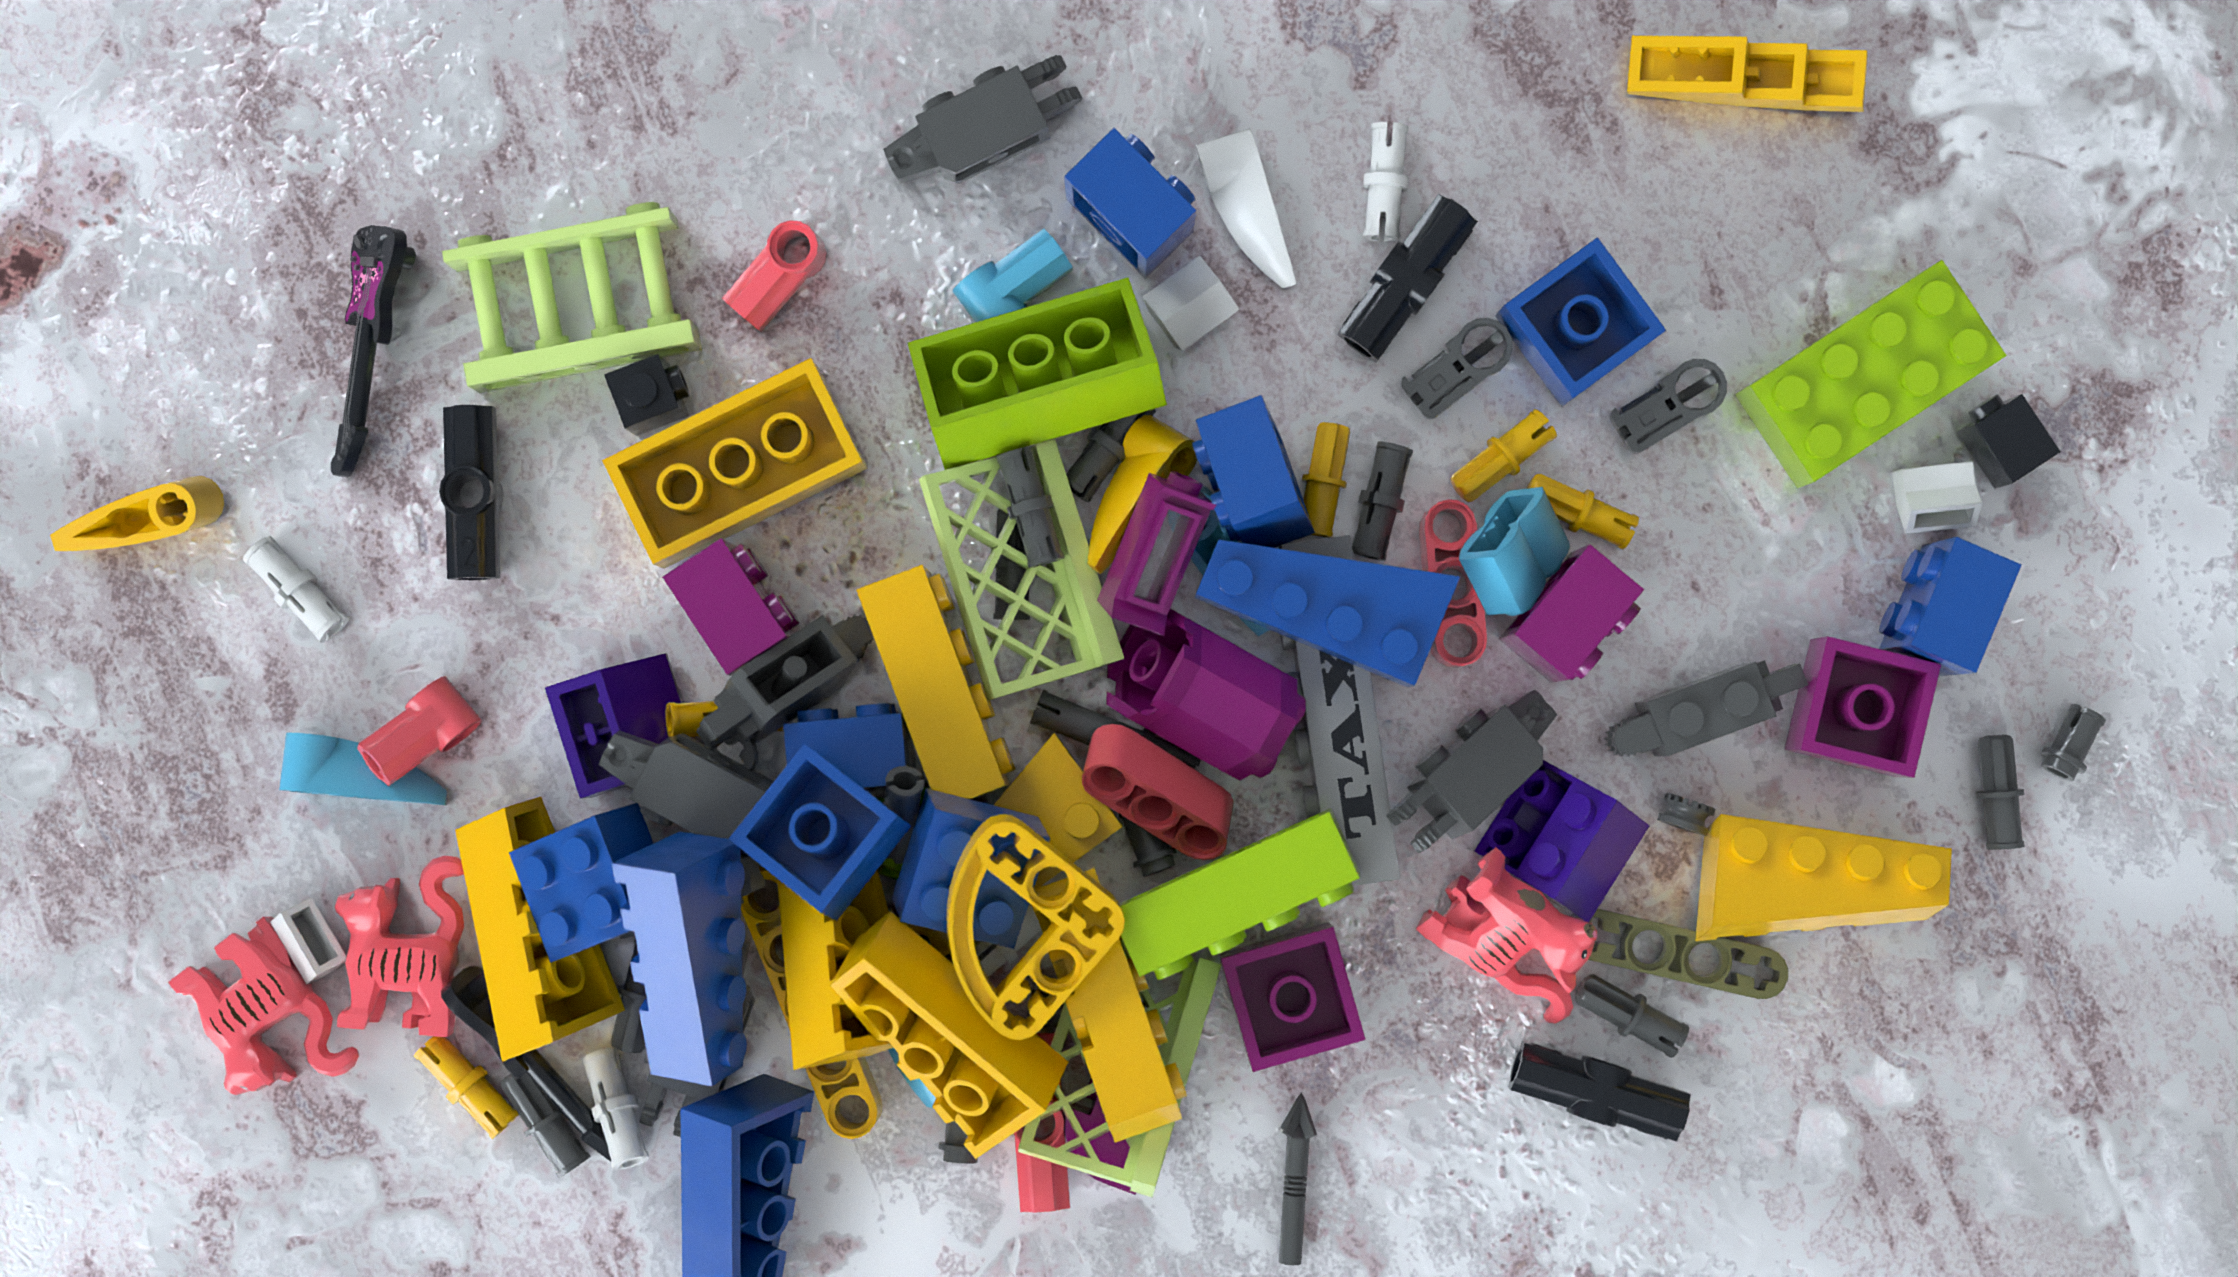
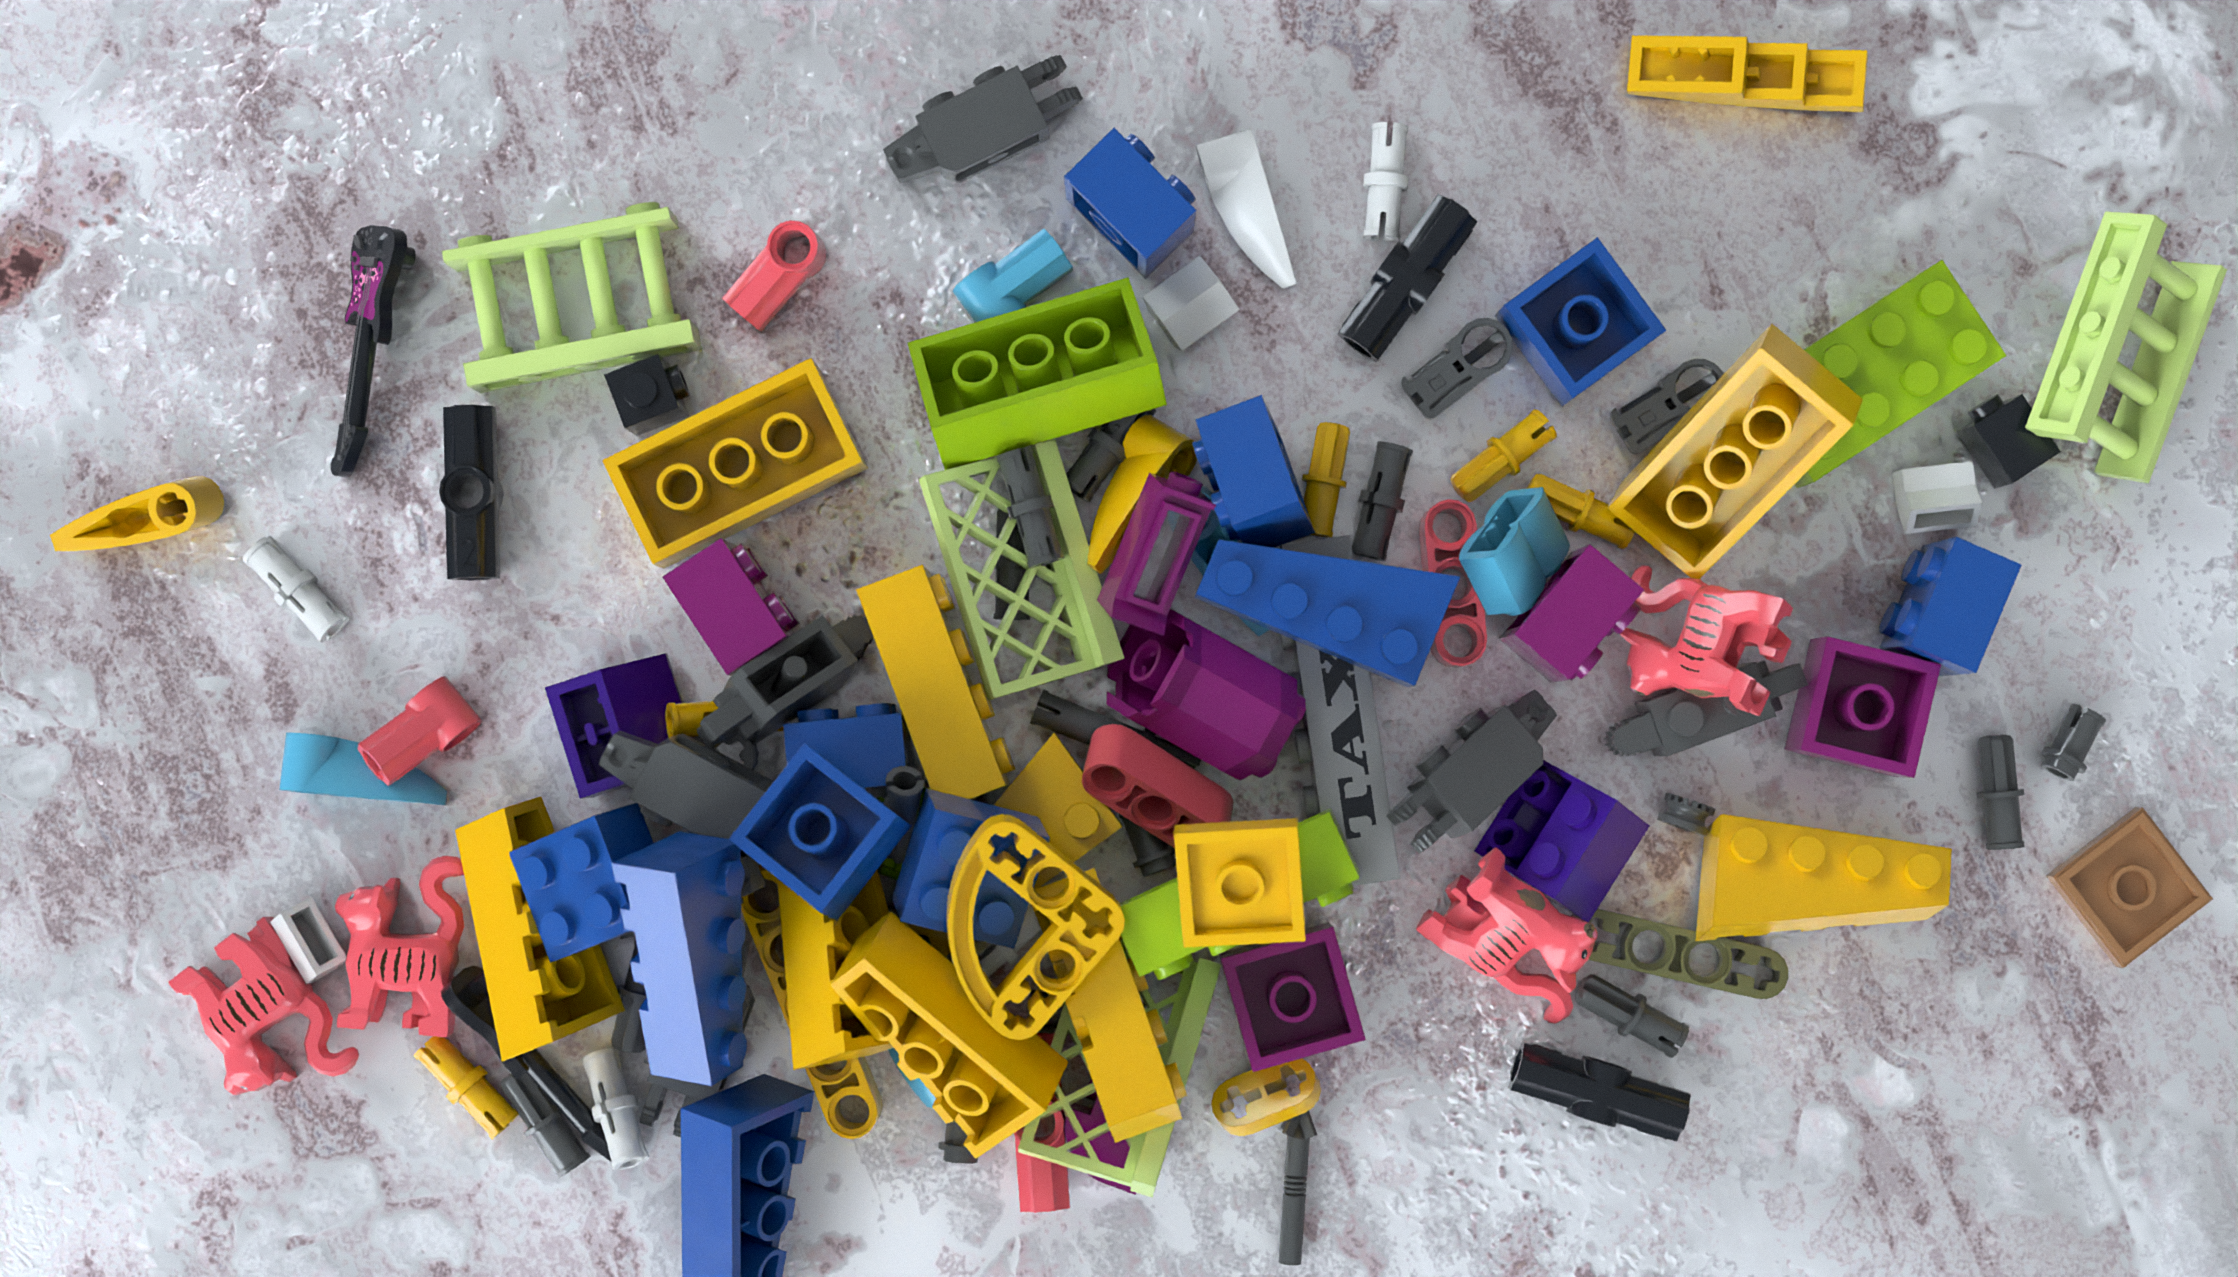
(1240, 882): none -> yellow hinge
(1267, 1097): none -> yellow beam
(1711, 641): none -> coral animal
(1735, 453): none -> yellow brick
(2095, 333): none -> yellowish green fence
(2129, 887): none -> medium nougat tile

